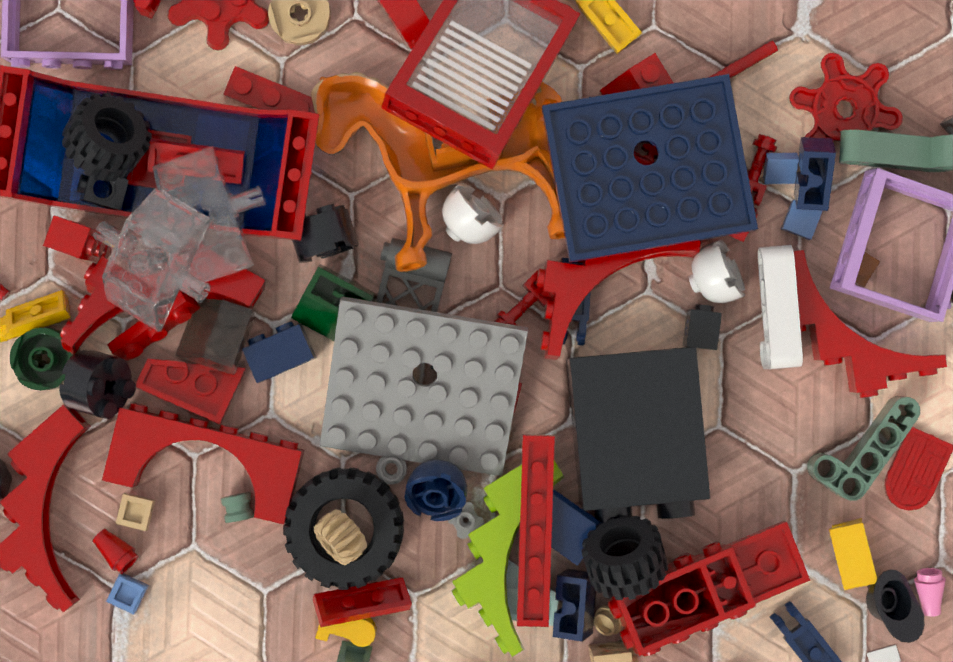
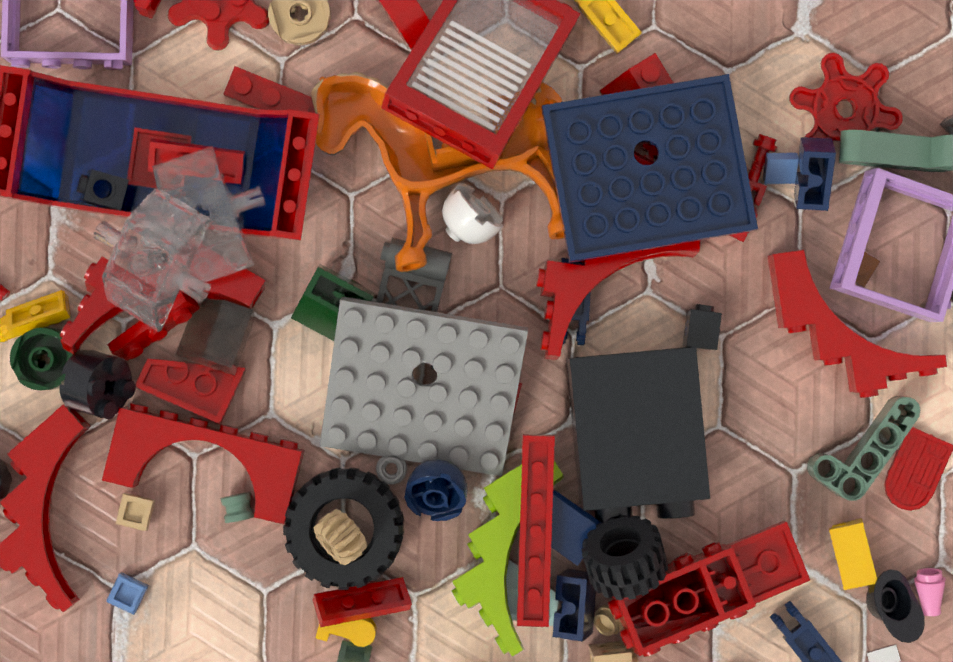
(75, 240): red arch -> none
(95, 152): black tyre -> none
(115, 551): red cone -> none
(278, 352): dark blue brick -> none
(326, 234): black brick -> none
(474, 522): light grey plate -> none
(525, 303): red hinge -> none
(716, 274): white cylinder -> none
(748, 60): red bar -> none
(779, 308): white beam -> none
(801, 221): medium blue tile -> none

